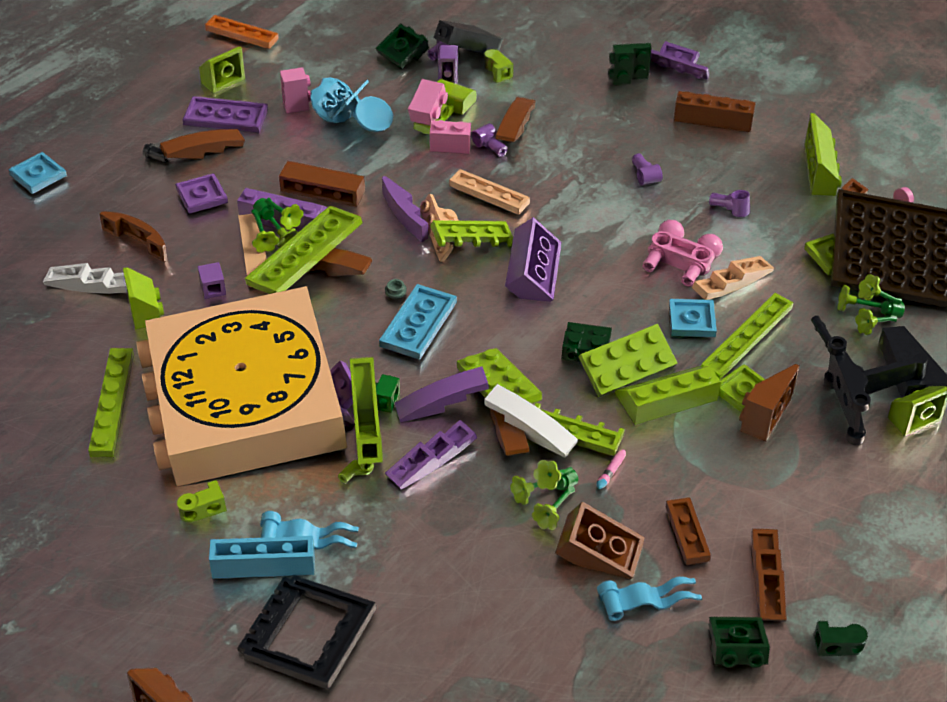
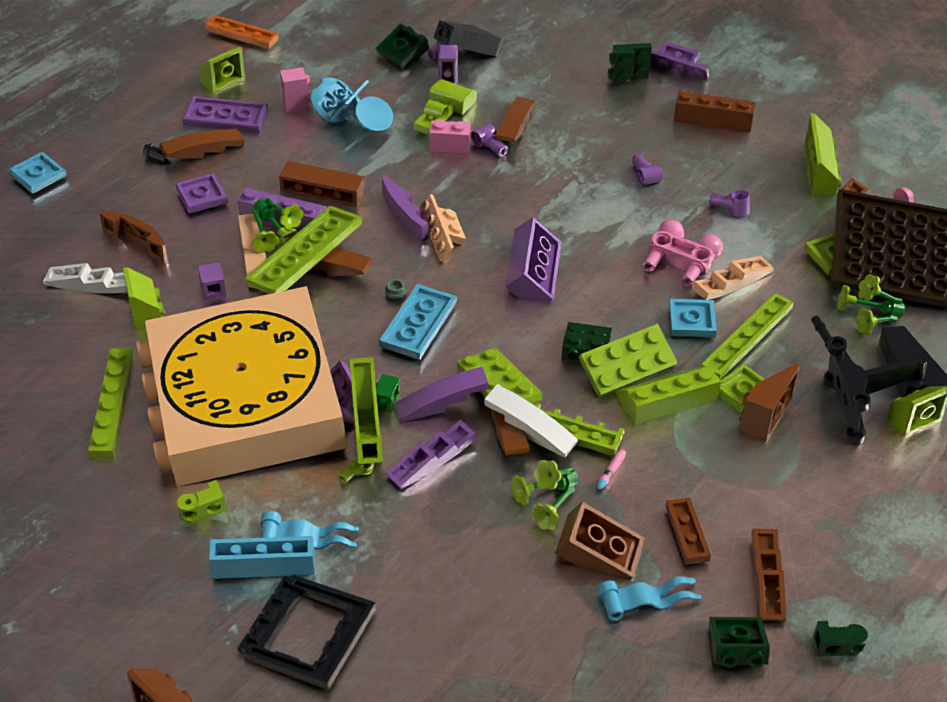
(427, 102): bright pink brick -> none
(472, 232): lime hinge -> none
(489, 191): light nougat plate -> none
(498, 64): lime leg -> none

